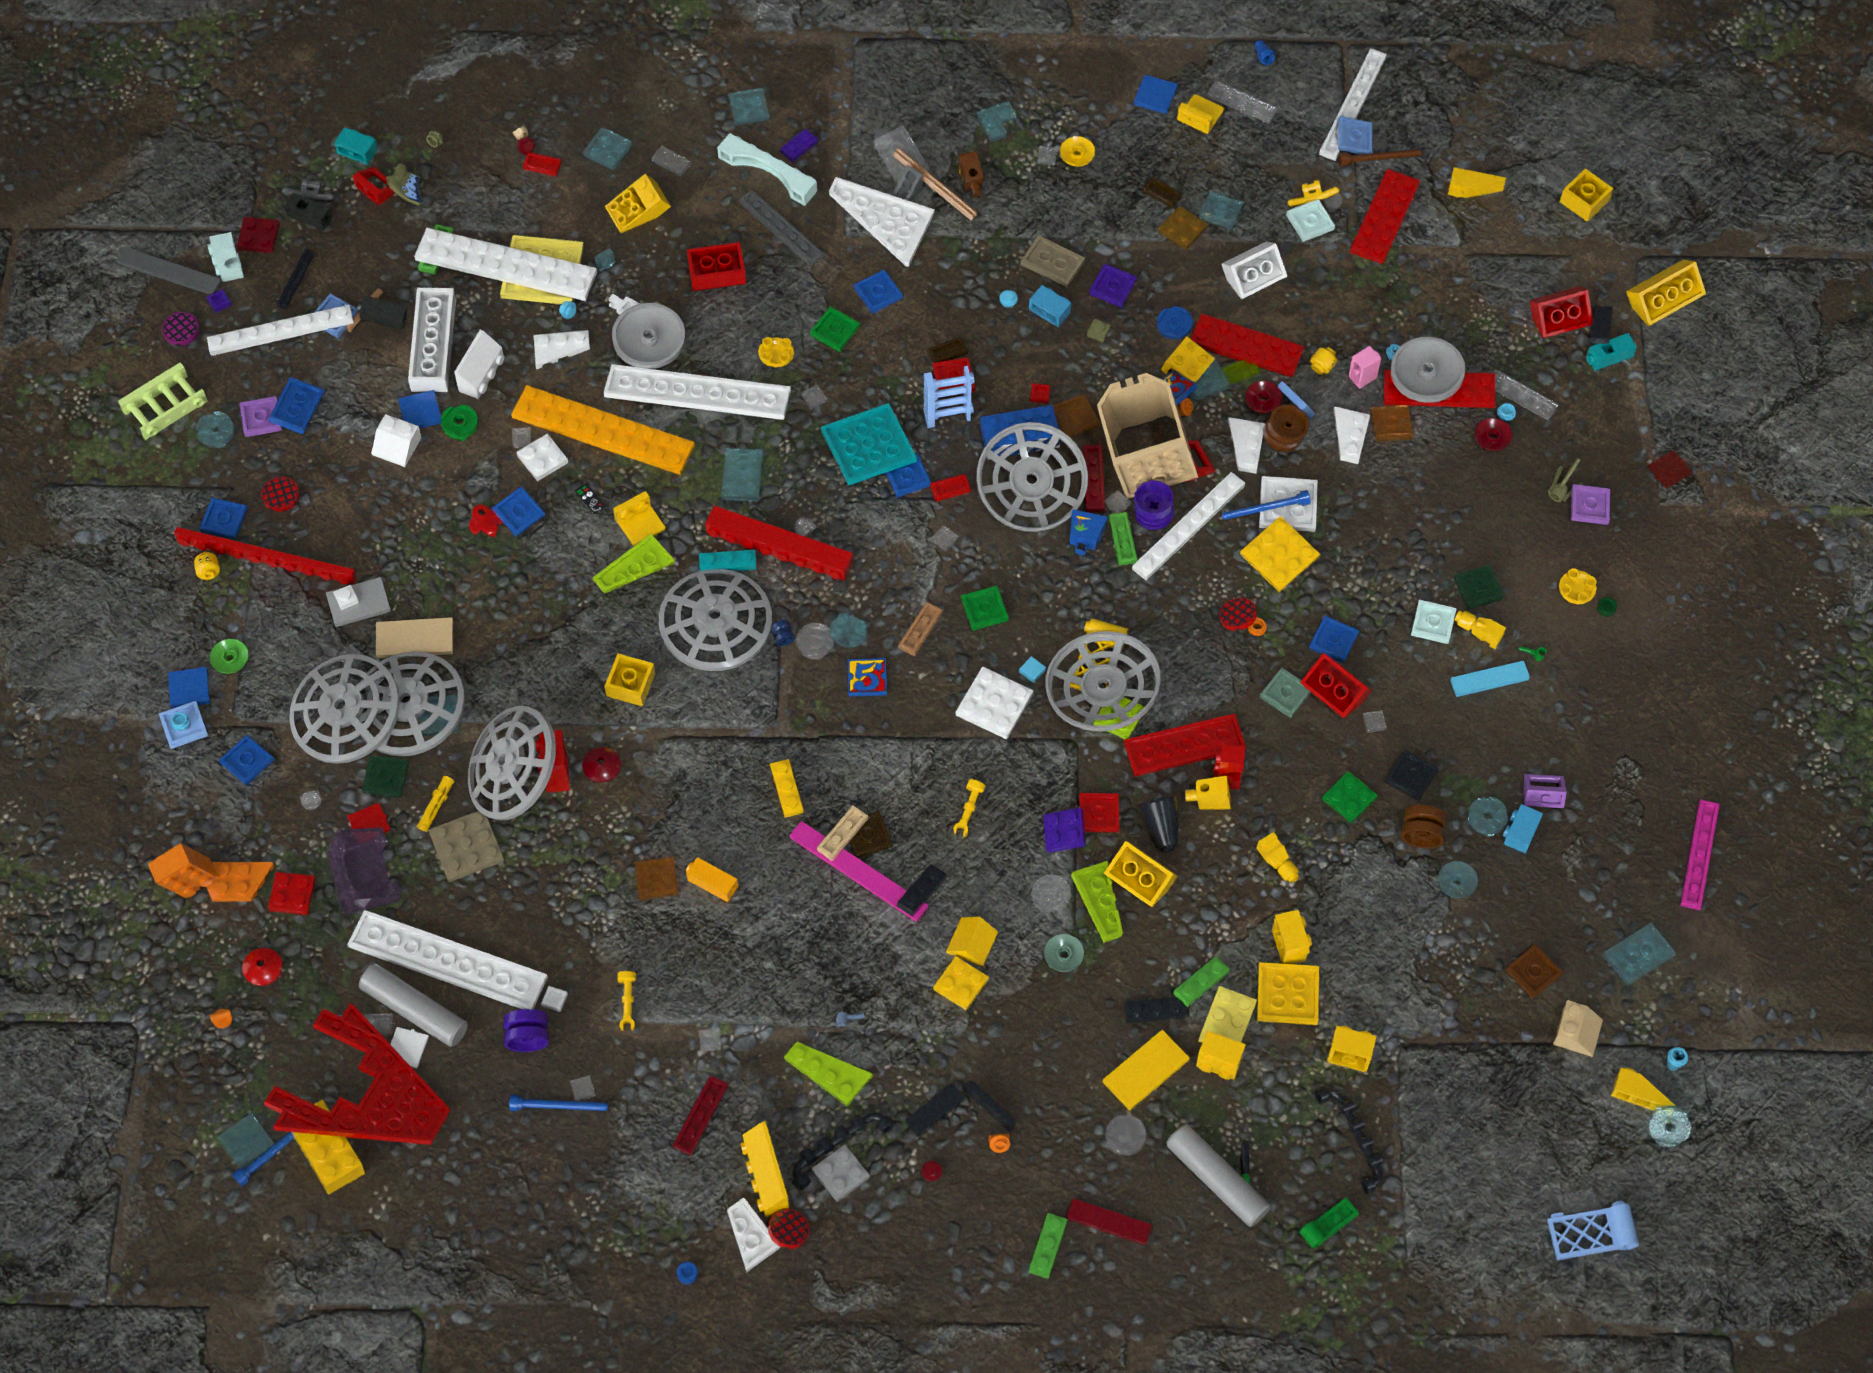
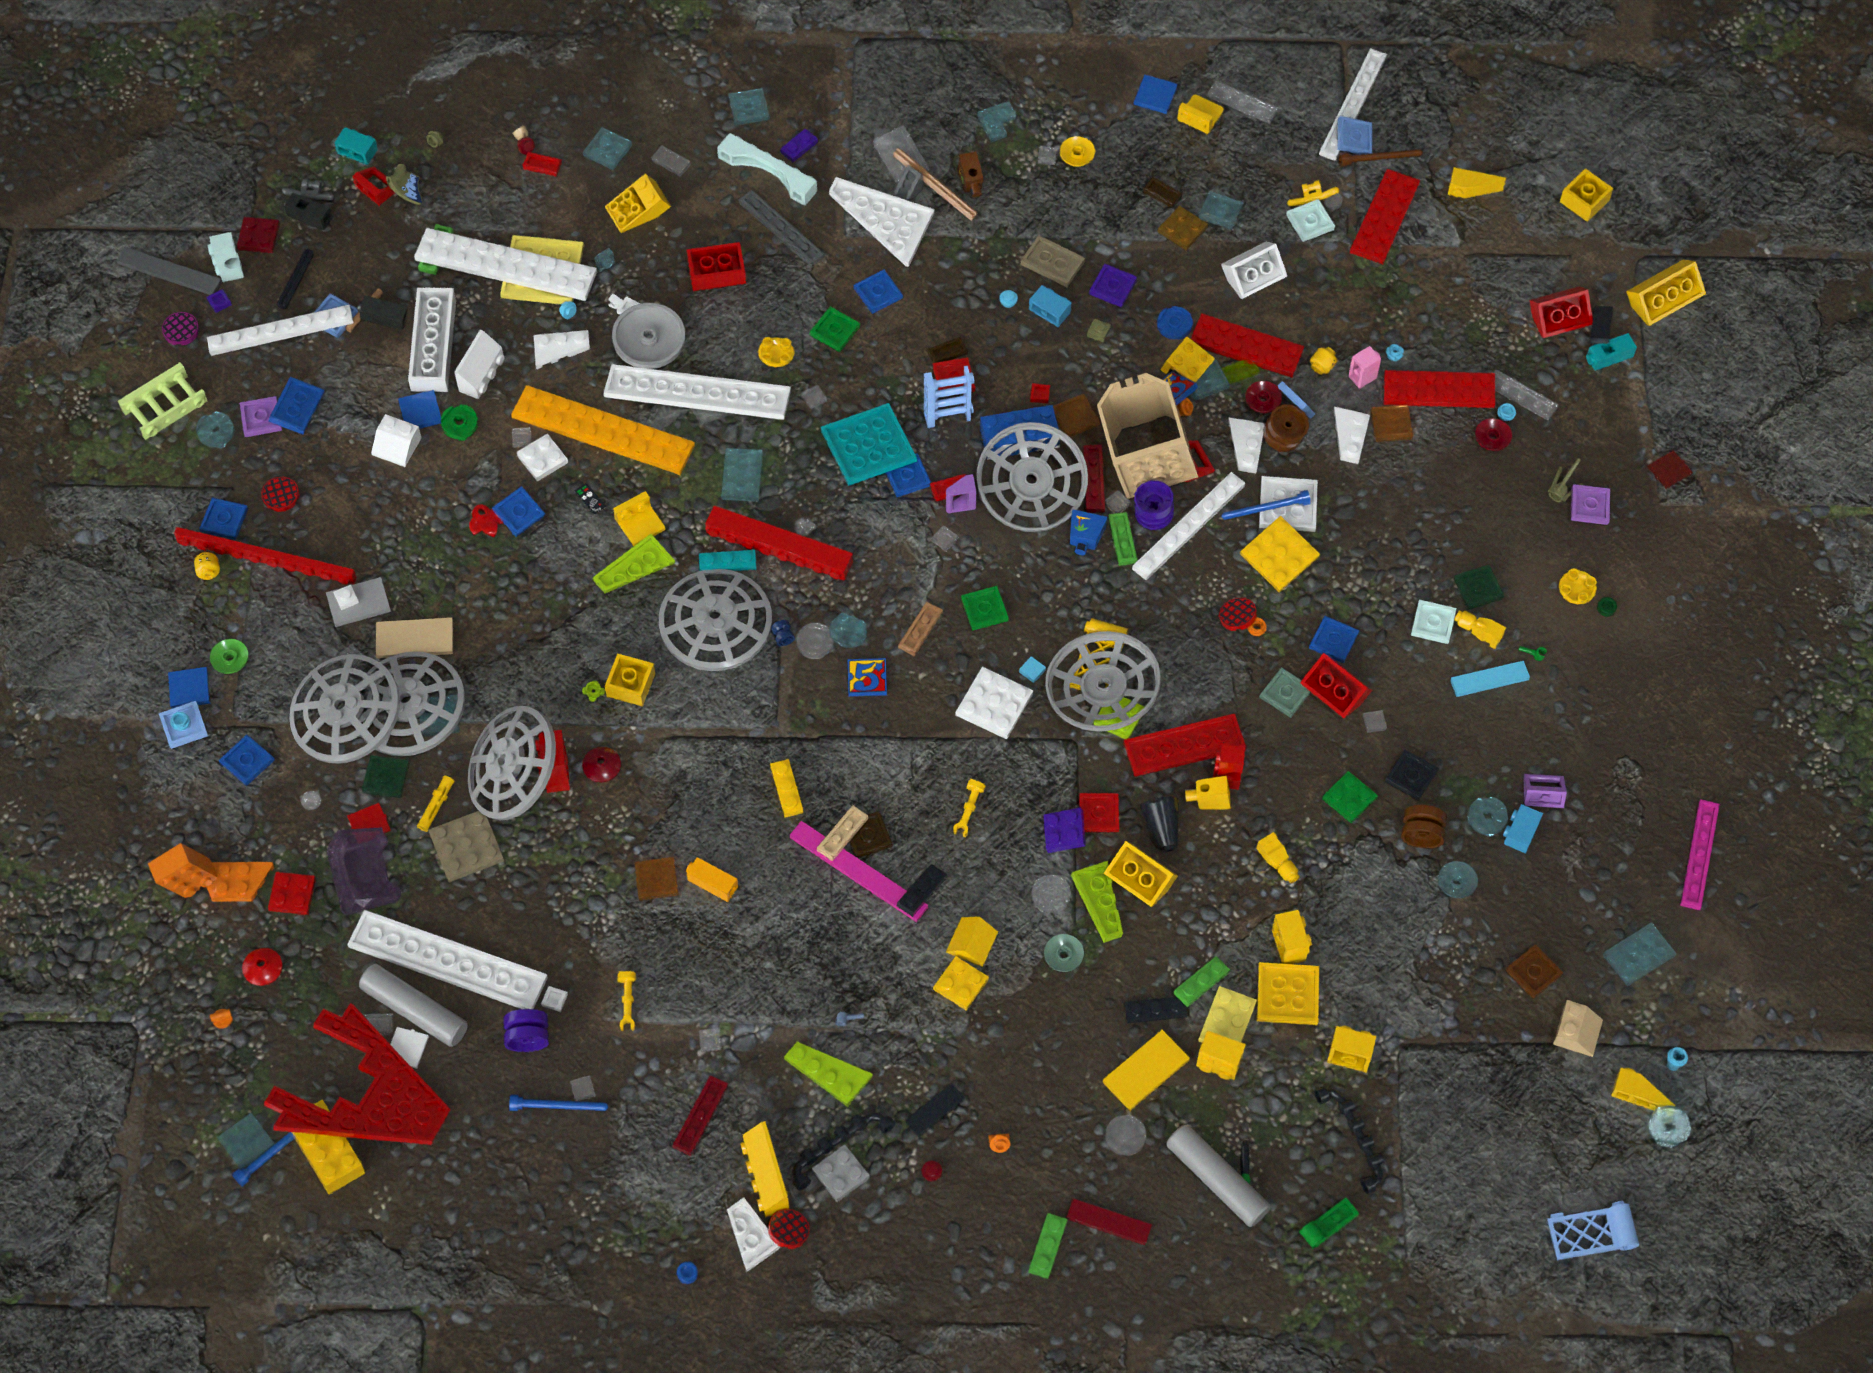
(593, 685): none -> lime plate
(966, 501): none -> medium lavender tile
(990, 1106): black tile -> none
(1265, 54): blue cone -> none
(1427, 369): light grey dish -> none

